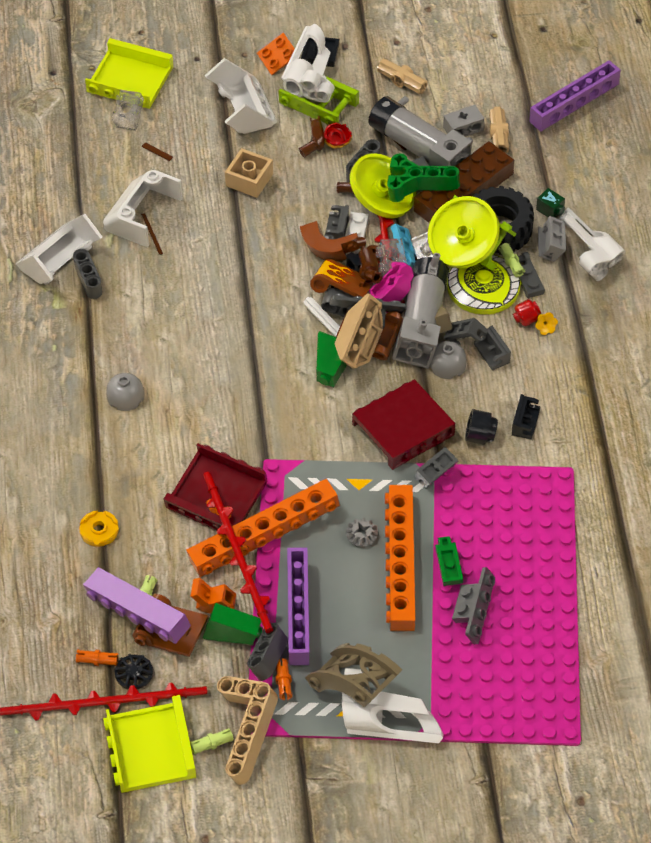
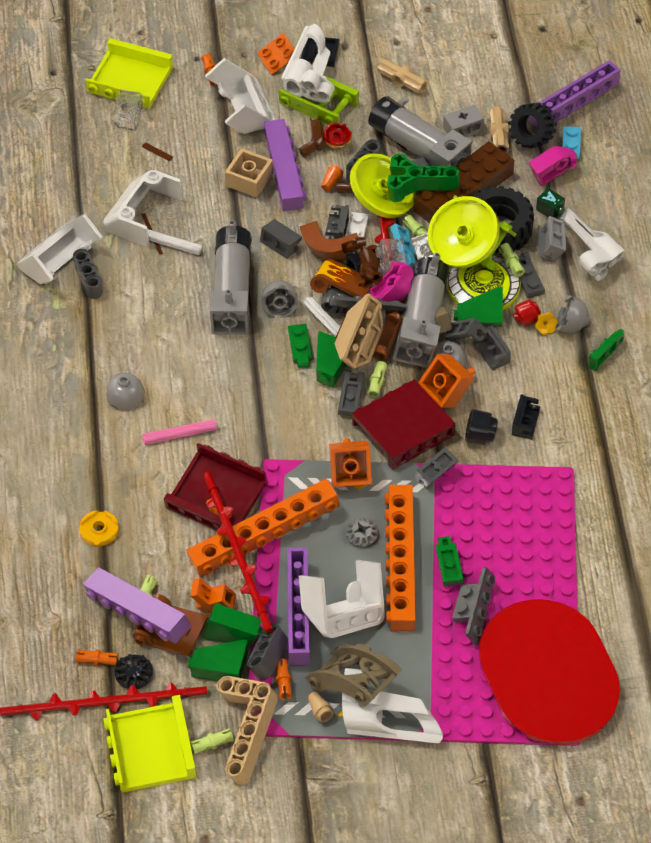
(174, 242): none -> white axle
(180, 431): none -> bright pink axle
(208, 65): none -> orange pin
(219, 660): none -> green slope
(231, 281): none -> light grey piece
(279, 299): none -> light grey cylinder
(280, 238): none -> dark grey hinge
(284, 165): none -> medium lavender brick
(299, 345): none -> green hinge
(321, 708): none -> tan cone
(332, 176): none -> orange cone
(350, 393): none -> dark grey plate
(350, 463): none -> orange piece
(360, 610): none -> white windscreen
(377, 379): none -> yellowish green pin
(416, 228): none -> yellowish green pin
(446, 380): none -> orange piece
(485, 308): none -> green slope
(519, 125): none -> black tyre
(549, 671): none -> red tile
(553, 163): none -> dark pink piece
(572, 138): none -> medium azure hinge
(572, 316): none -> light grey cylinder
(606, 348): none -> green hinge

